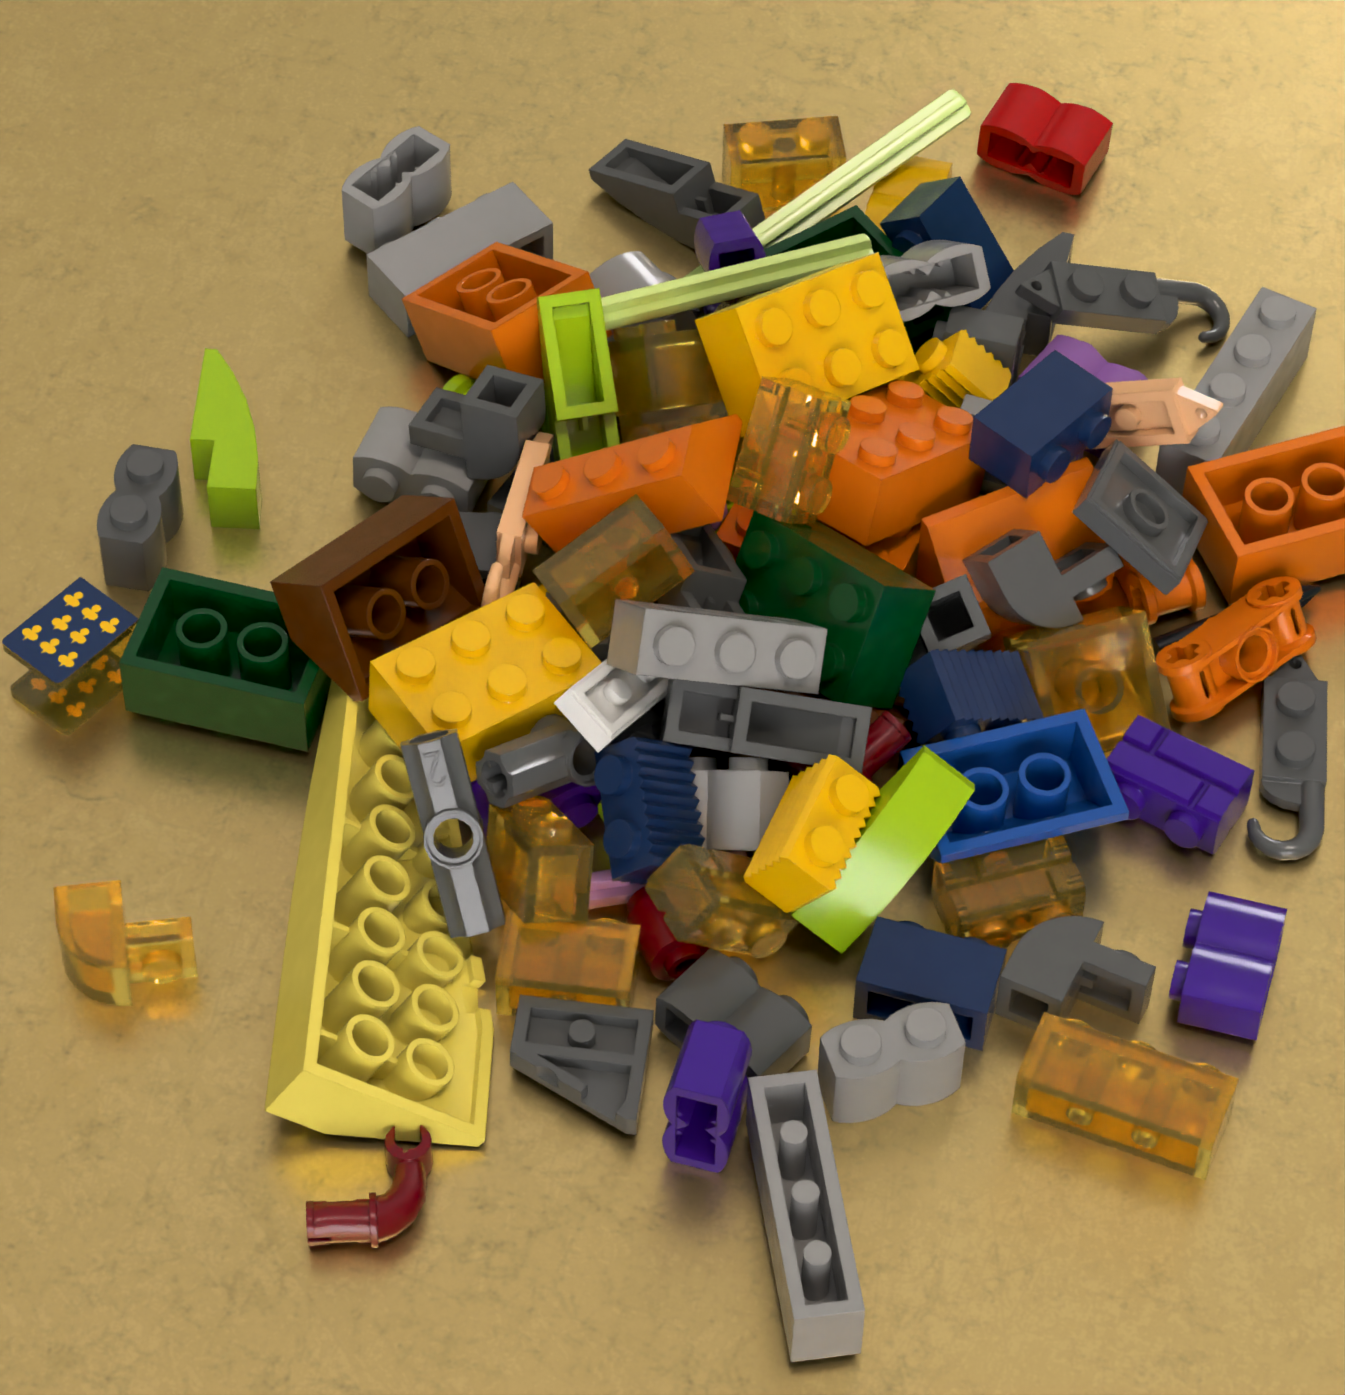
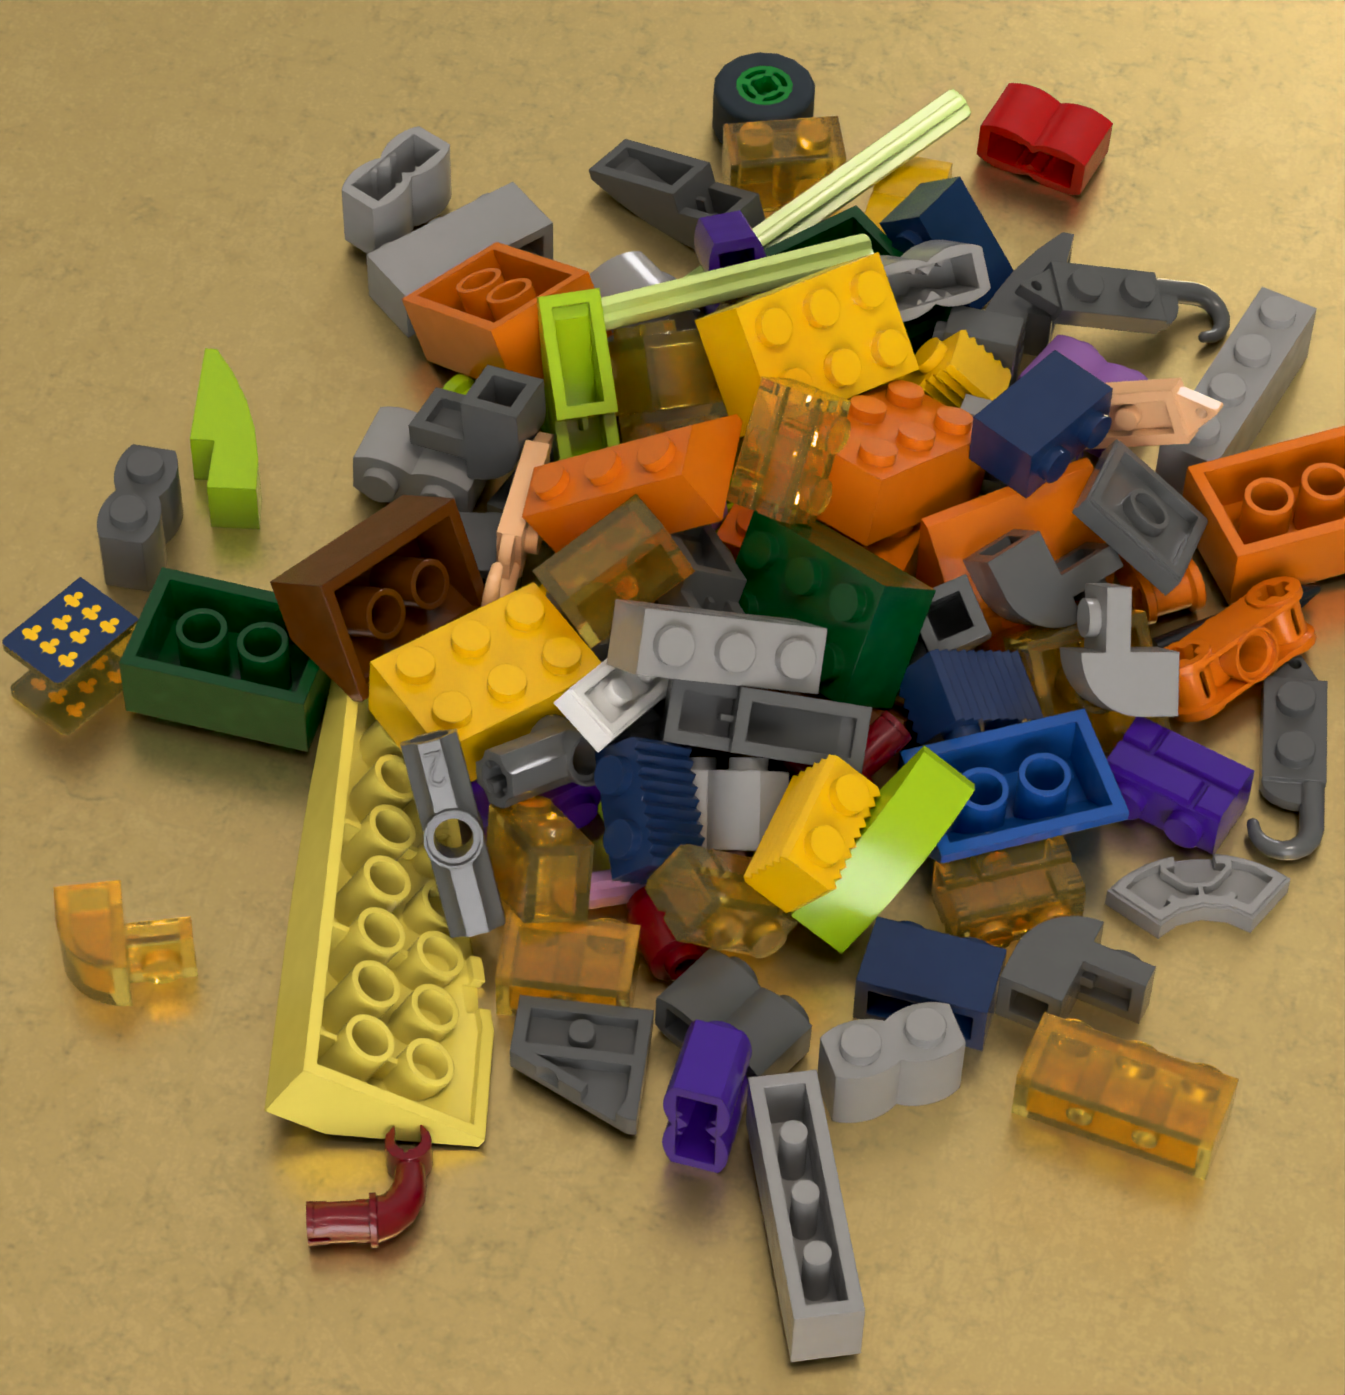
(761, 89): none -> black wheel
(1109, 669): none -> light grey brick
(1195, 890): none -> light grey tile
(1229, 965): dark purple brick -> none

